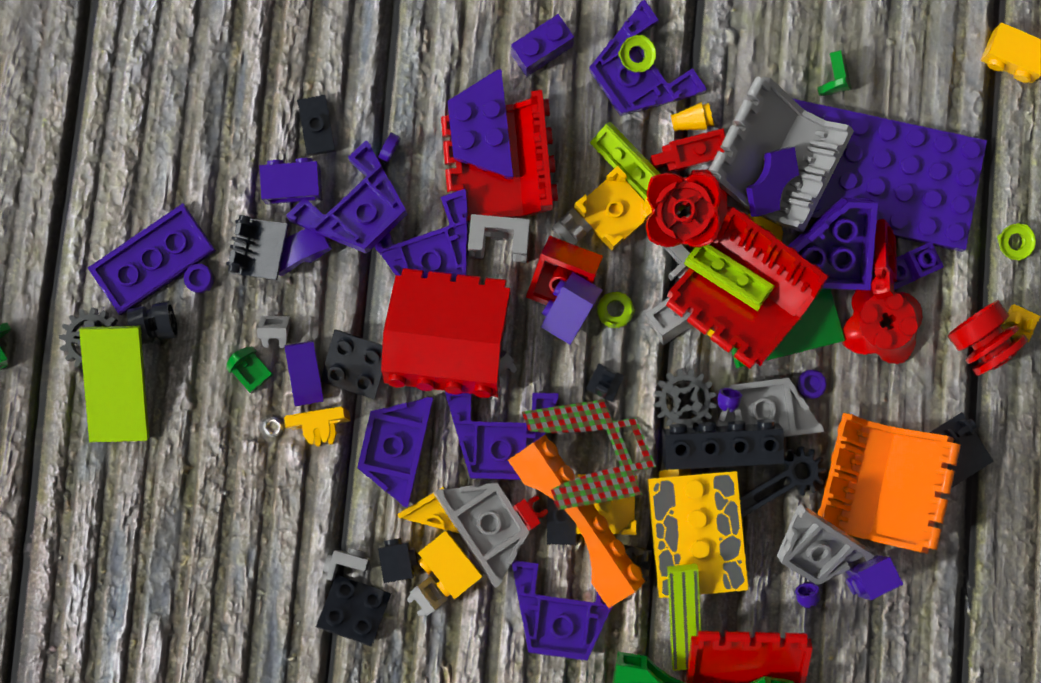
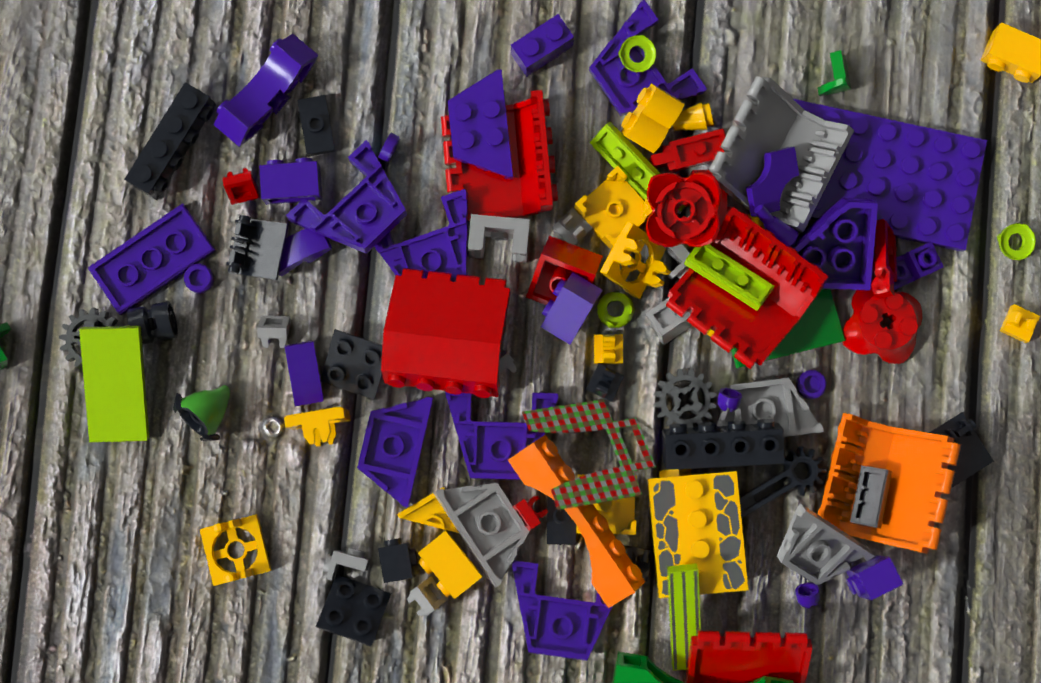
(170, 141): none -> black brick
(203, 411): none -> bright green hat
(209, 536): none -> yellow piece
(240, 187): none -> red tile
(248, 368): green tile -> none
(267, 90): none -> dark purple brick
(608, 349): none -> yellow tile
(620, 253): none -> yellow piece
(651, 118): none -> yellow brick
(780, 229): none -> dark purple cone
(871, 496): none -> plate
(987, 338): red wheel -> none

